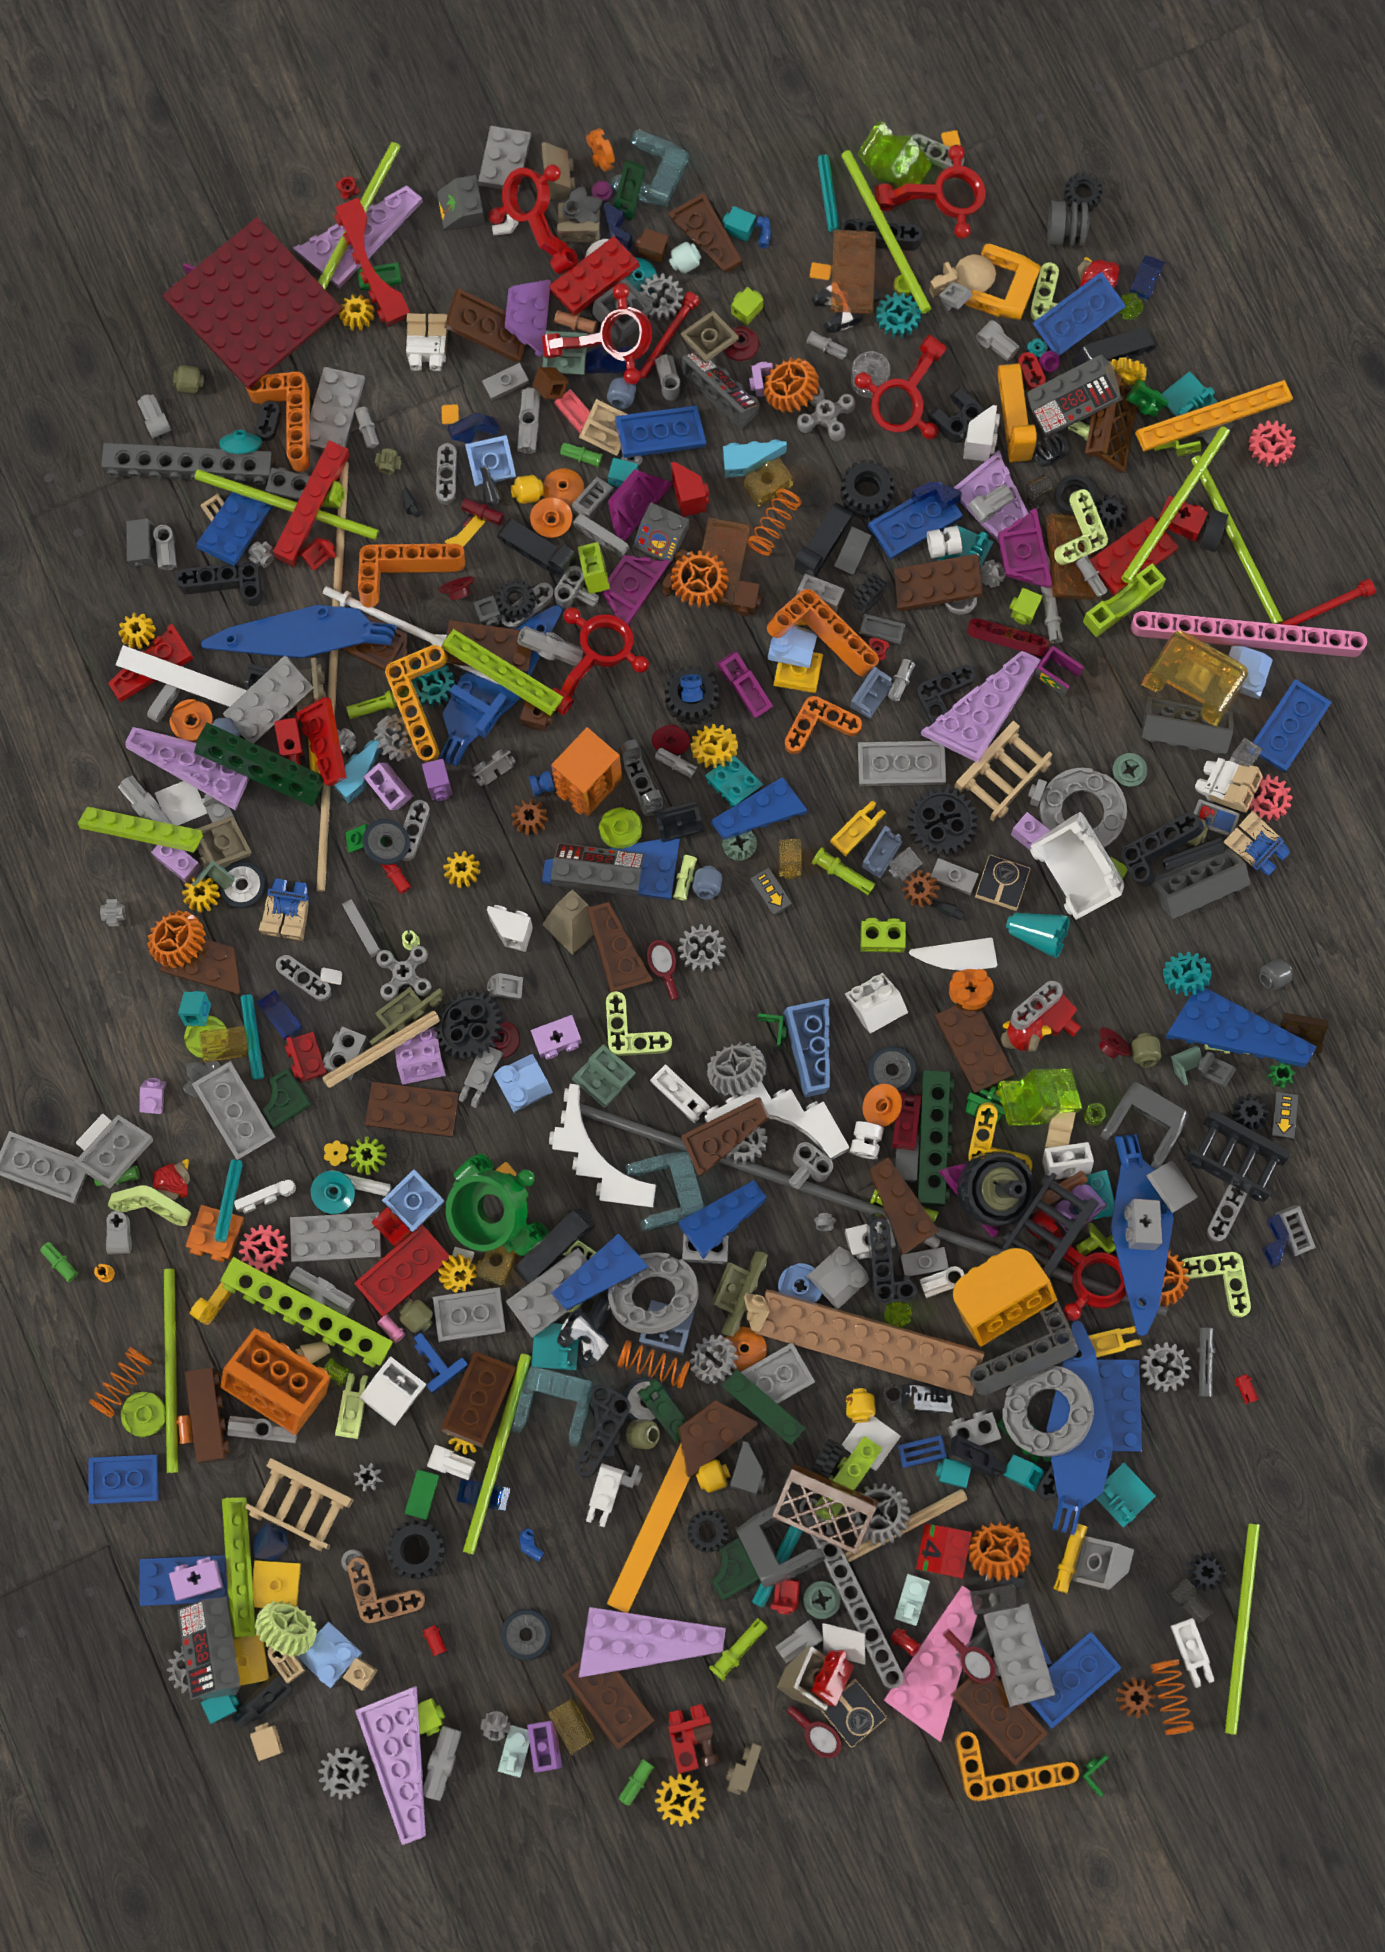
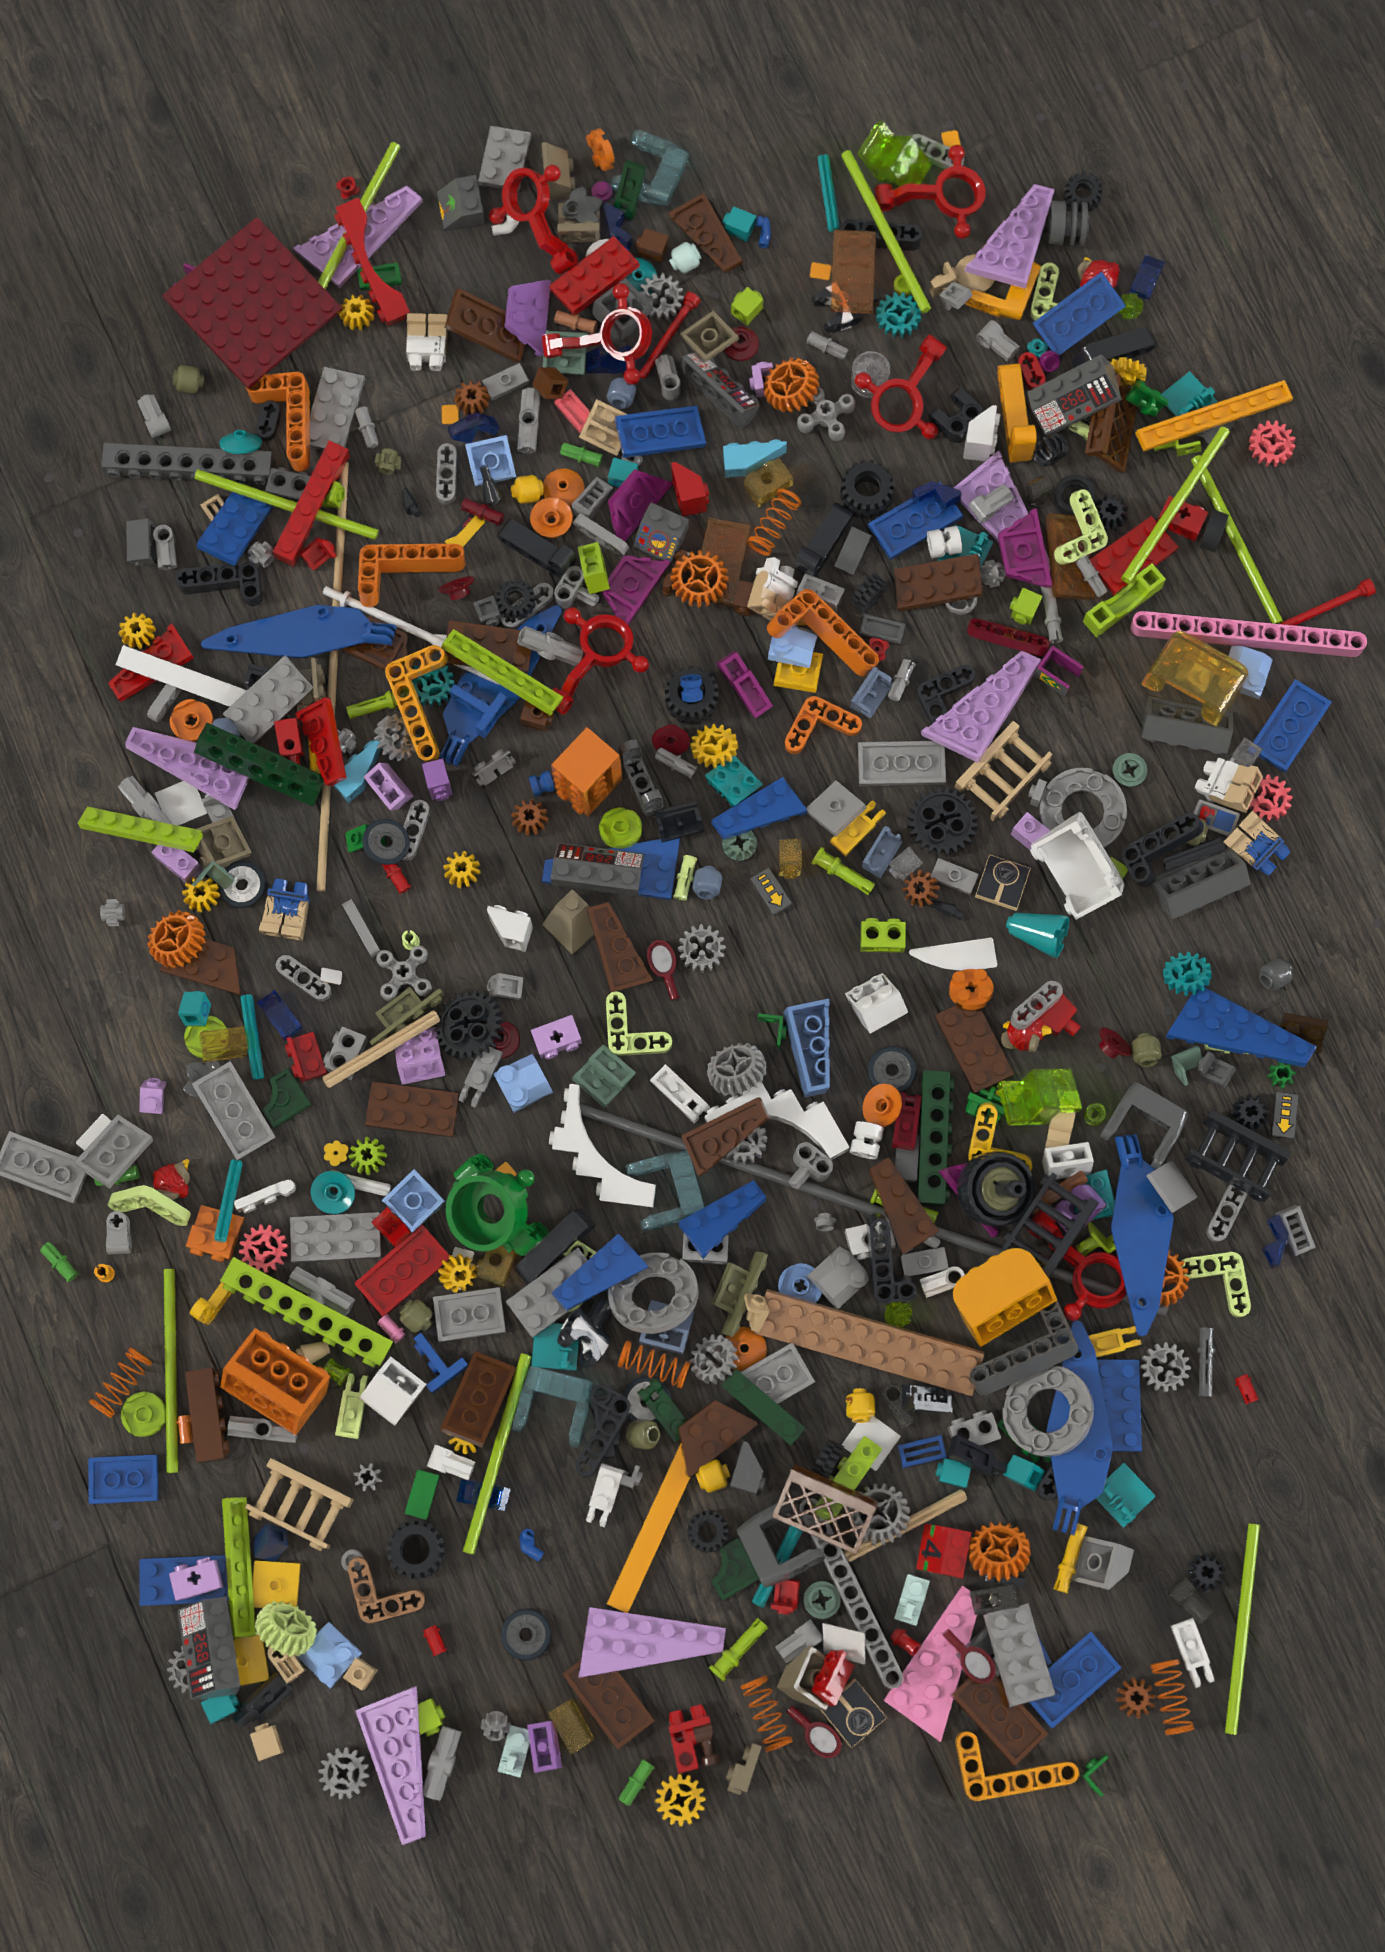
(468, 391): none -> dark orange gear
(758, 1682): none -> orange piece
(772, 588): none -> hips
(835, 808): none -> light grey plate
(1015, 242): none -> lavender wing
(1141, 1214): light grey brick -> none

